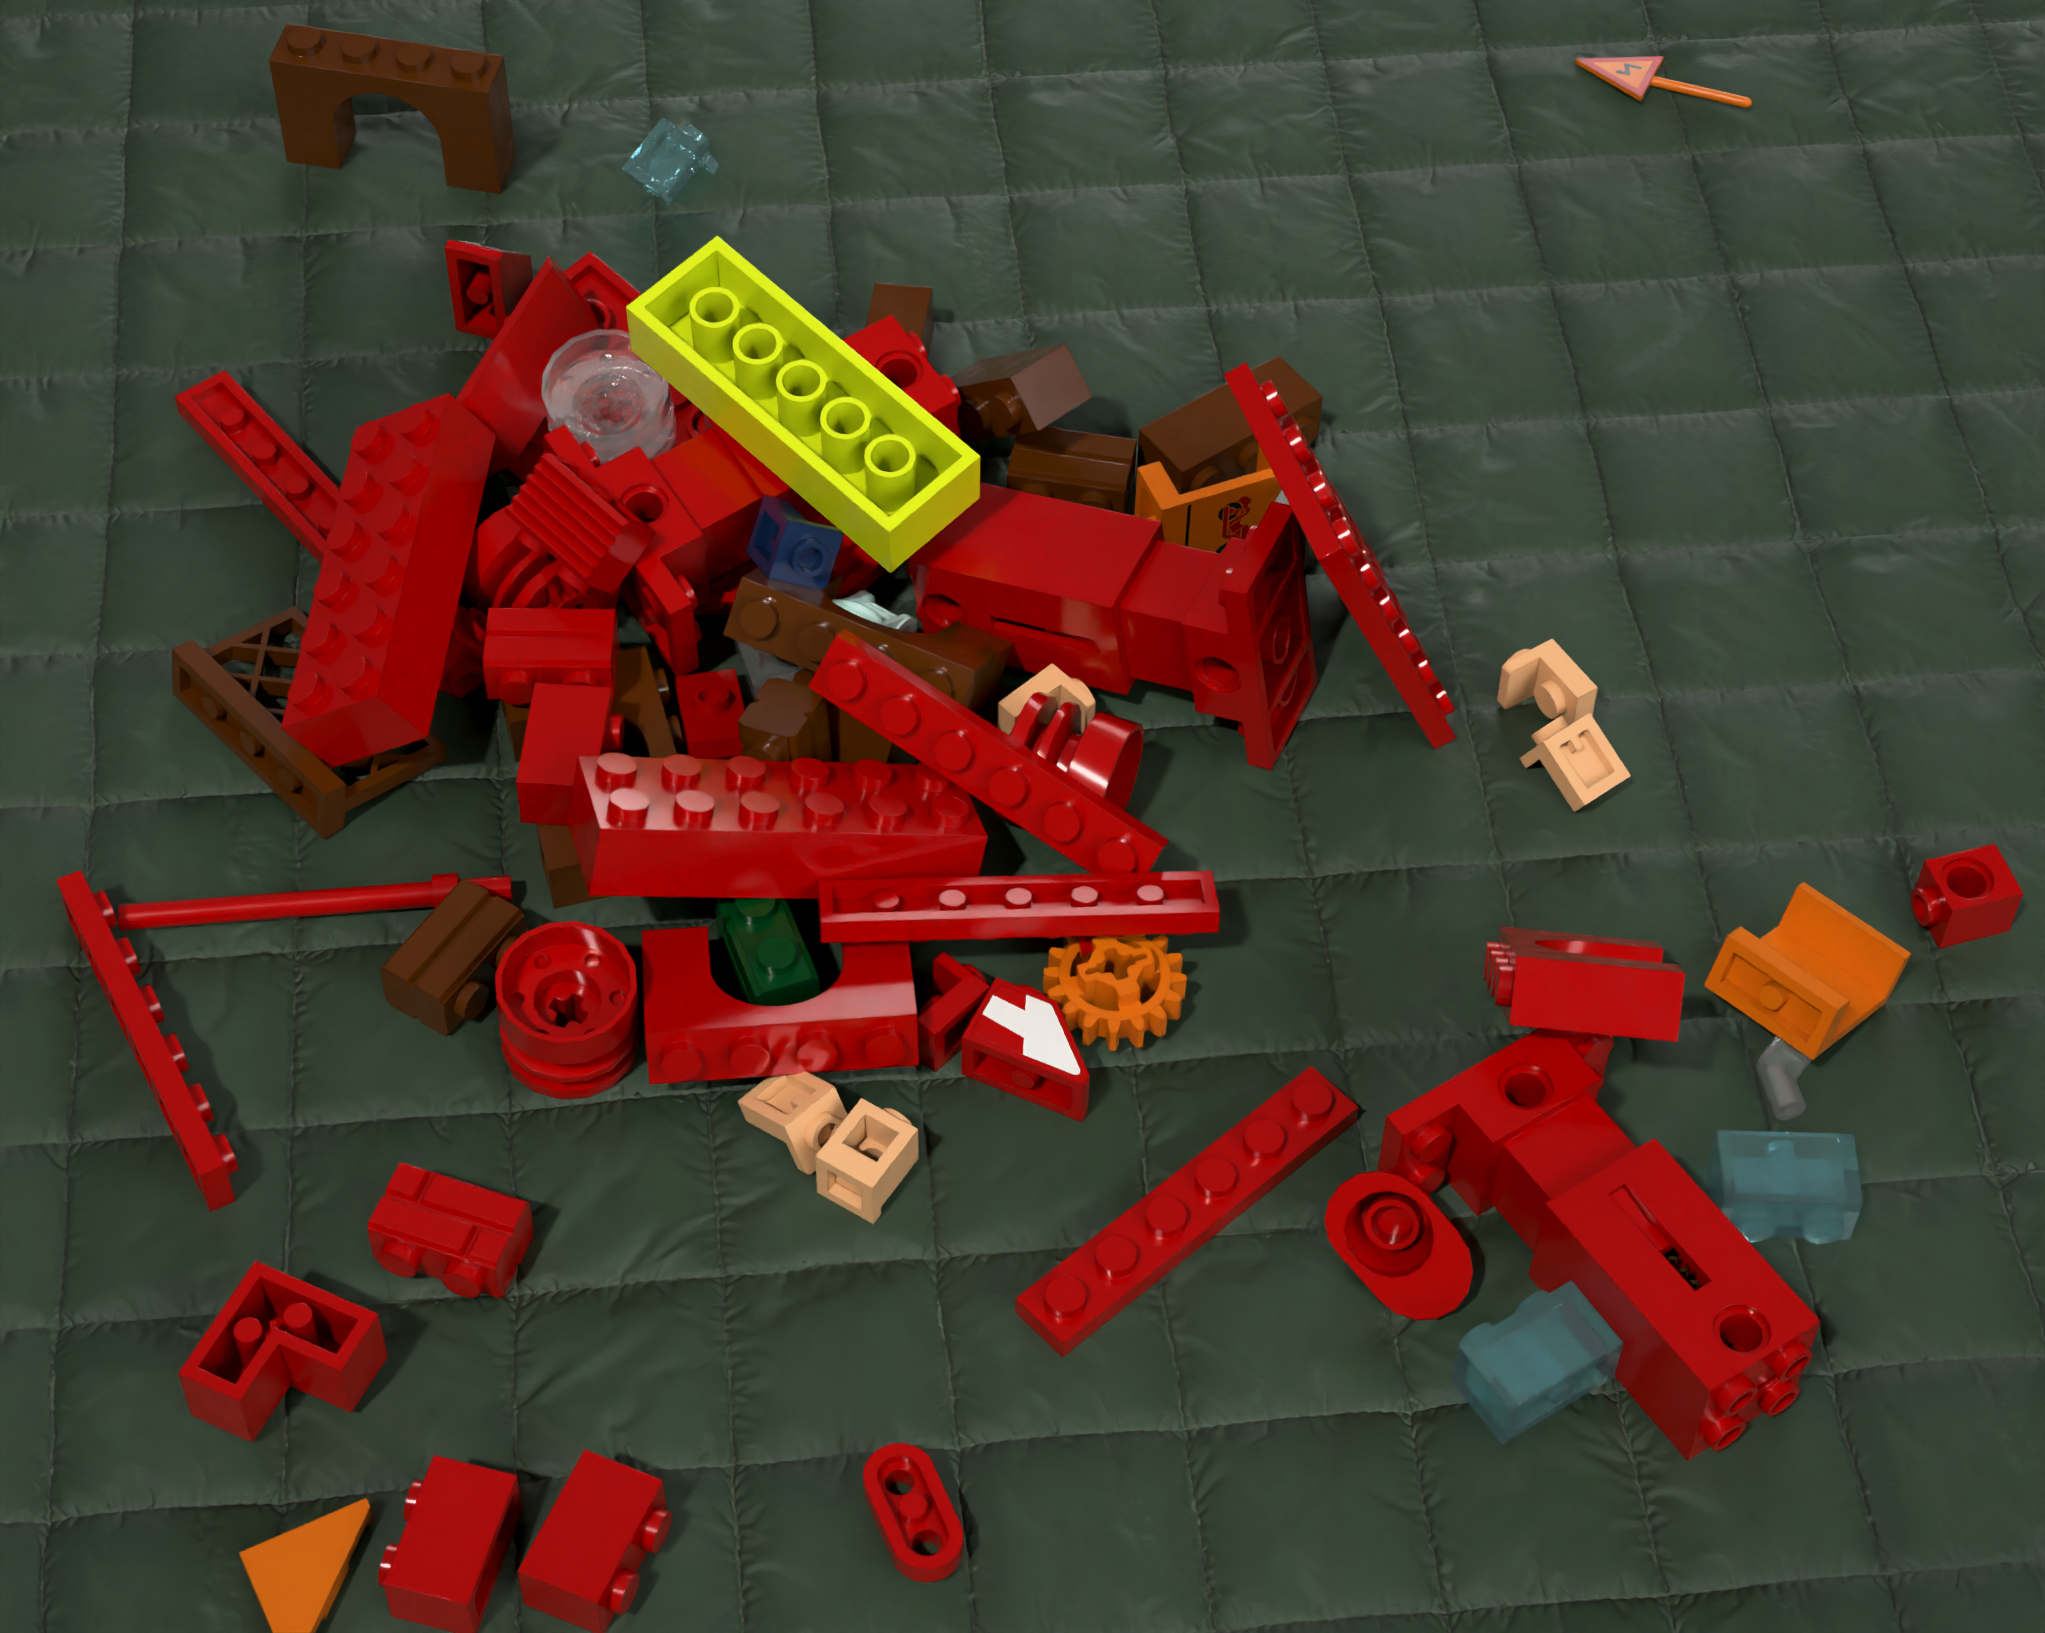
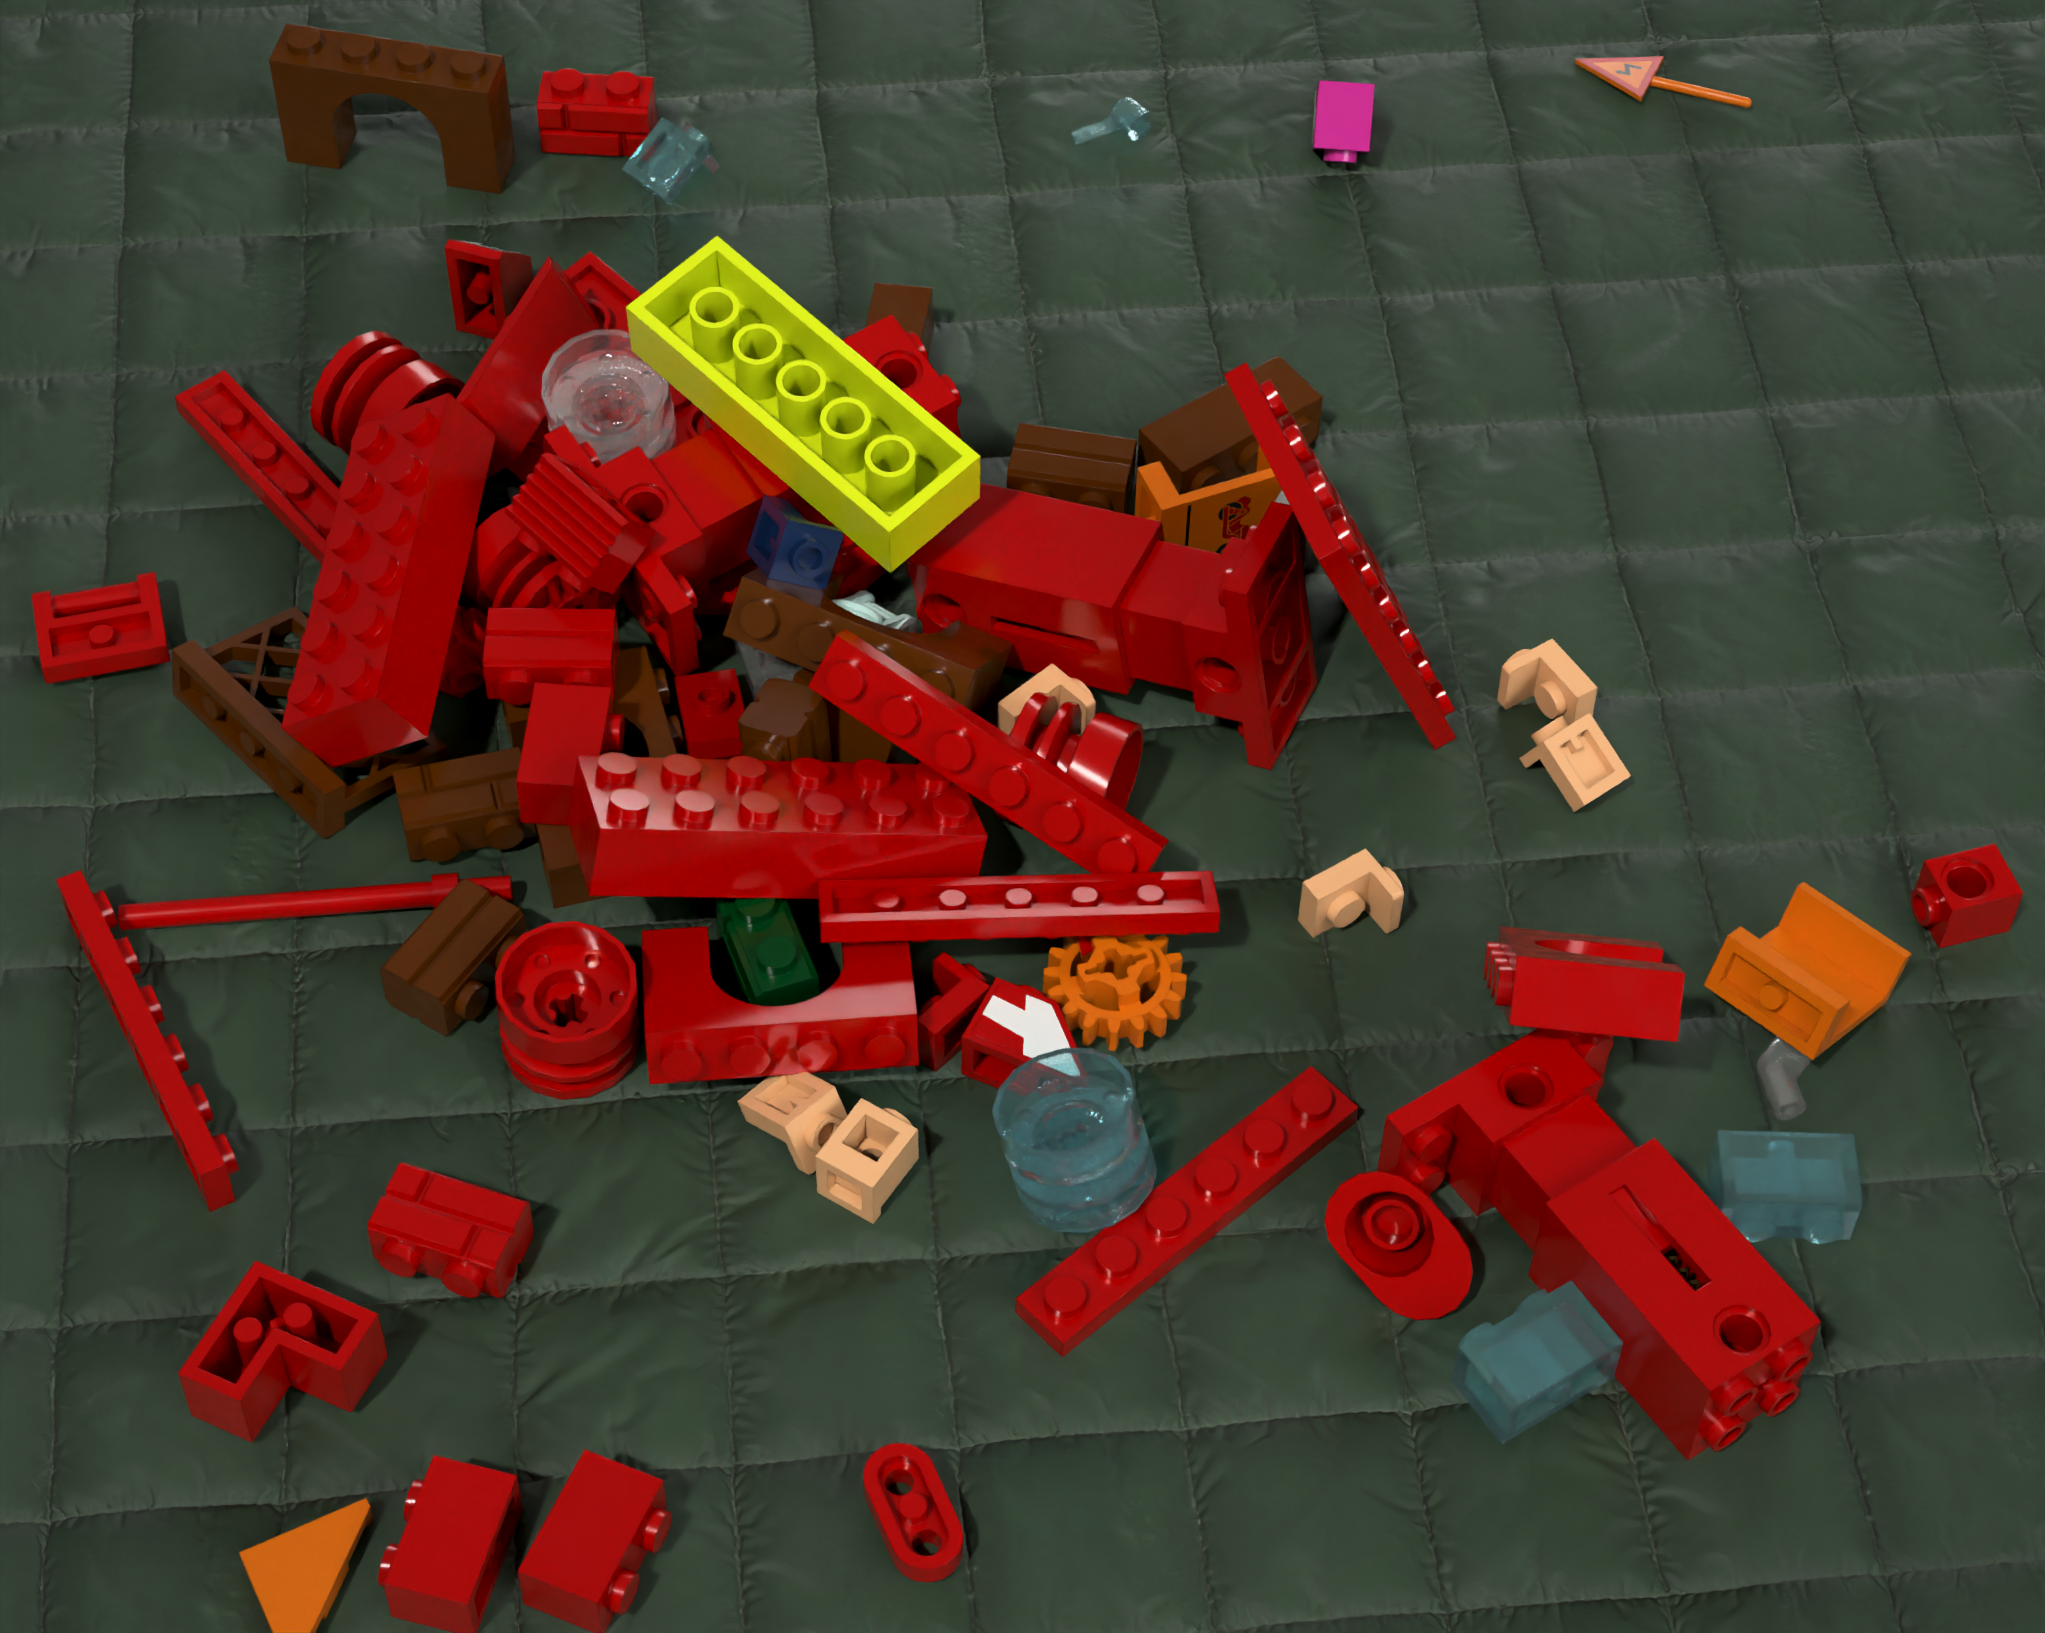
(100, 629): none -> red plate
(370, 381): none -> red wheel
(461, 805): none -> reddish brown brick
(595, 112): none -> red brick
(1018, 392): reddish brown brick -> none
(1075, 1140): none -> clear light blue wheel
(1125, 115): none -> clear light blue hand
(1342, 120): none -> dark pink slope
(1346, 890): none -> light nougat bracket

